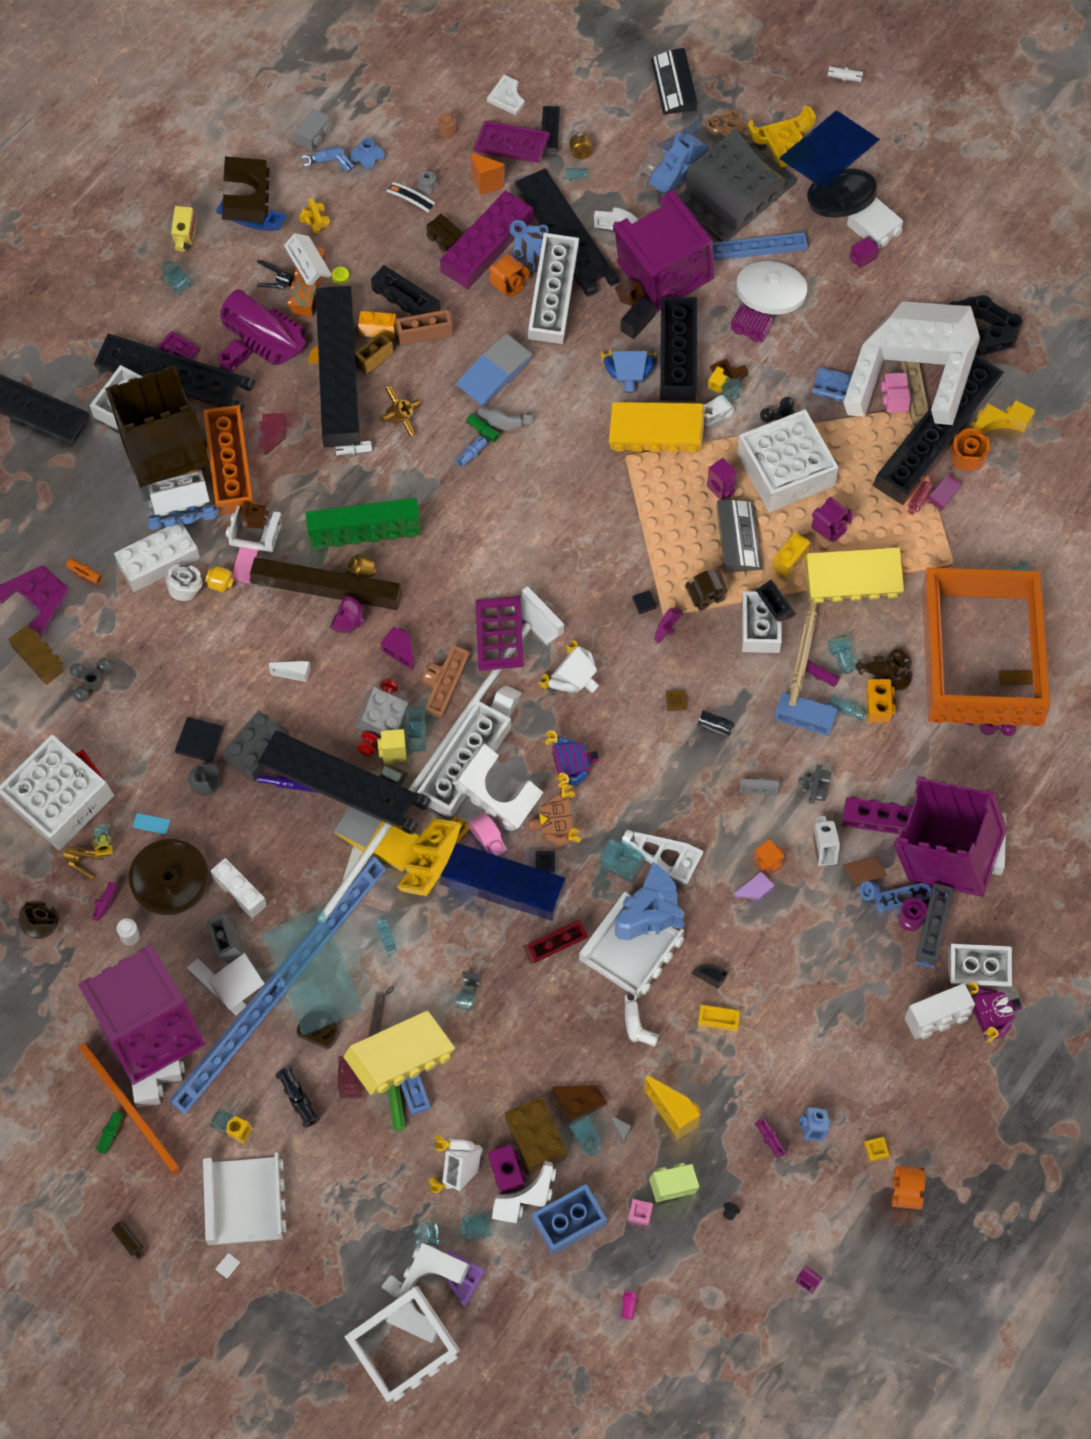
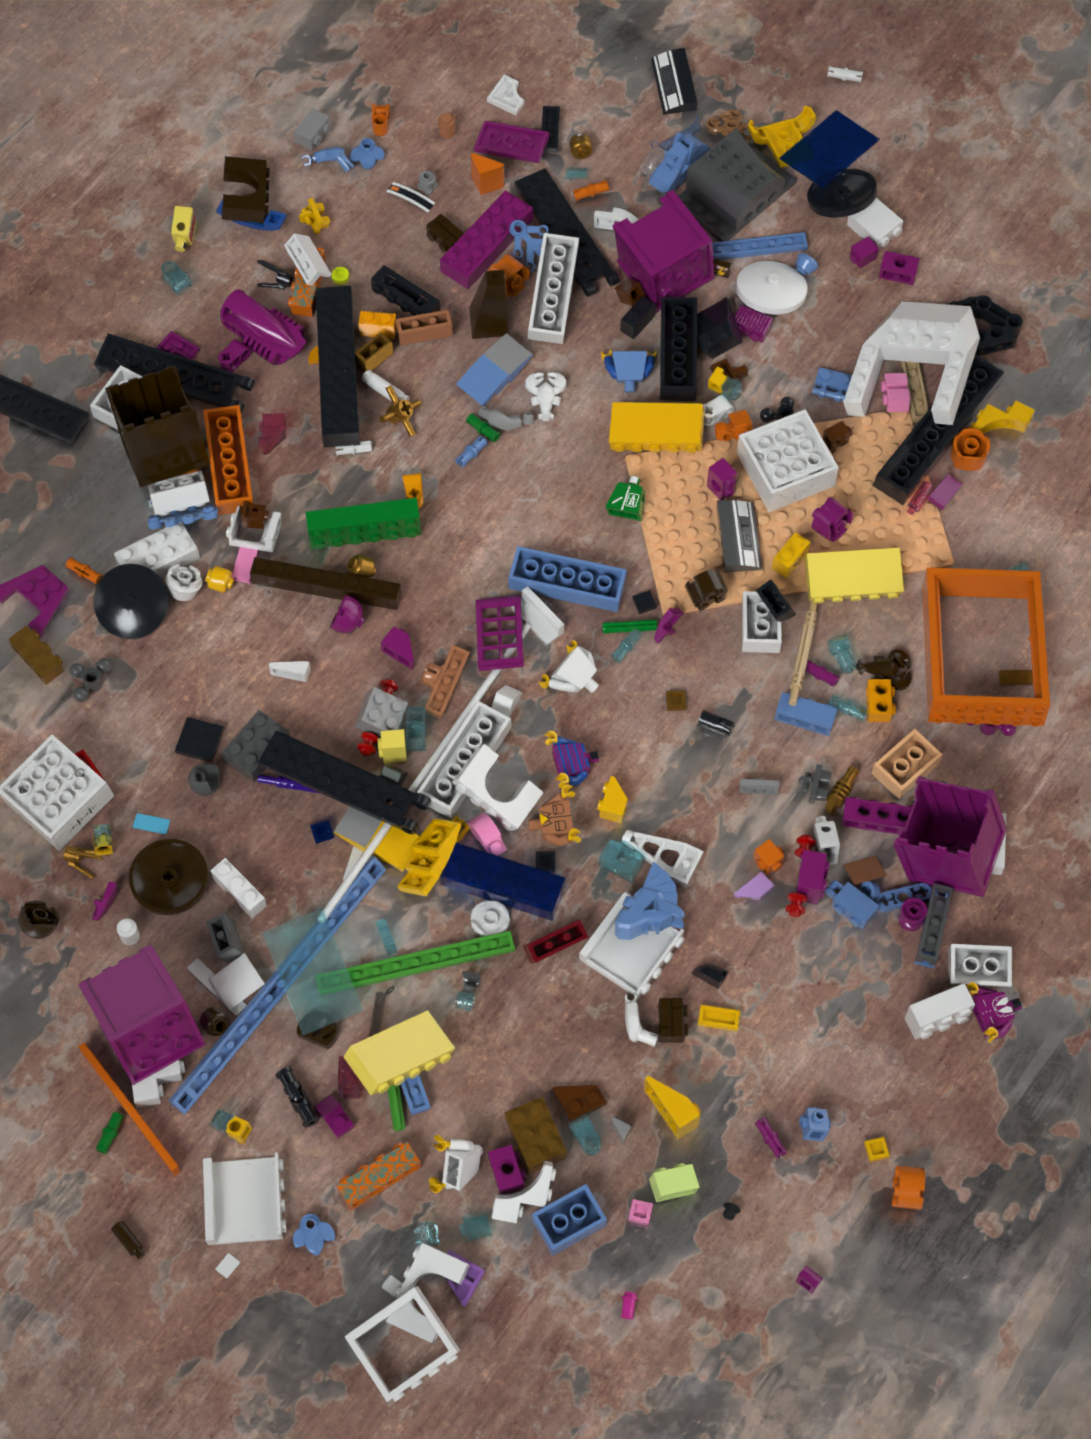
(131, 601): none -> black dish
(214, 1021): none -> dark brown head
(313, 1237): none -> medium blue plate
(321, 830): none -> clear blue slope
(334, 1116): none -> magenta slope
(378, 1175): none -> orange brick
(379, 385): none -> white axle
(380, 119): none -> orange piece
(413, 487): none -> light orange piece
(431, 959): none -> bright green plate
(488, 307): none -> dark brown slope
(489, 918): none -> white tile
(545, 393): none -> white animal
(567, 579): none -> medium blue brick
(591, 190): none -> orange pin
(614, 802): none -> yellow slope
(626, 645): none -> clear light blue axle
(627, 500): none -> green torso
(628, 626): none -> green axle
(672, 1020): none -> dark brown brick
(718, 329): none -> black slope
(722, 268): none -> dark brown tile
(738, 424): none -> orange brick
(805, 264): none -> medium blue cone
(811, 876): none -> magenta brick
(837, 436): none -> reddish brown brick
(841, 791): none -> pearl gold hinge
(852, 903): none -> medium blue brick
(904, 273): none -> magenta brick
(905, 762): none -> light nougat brick

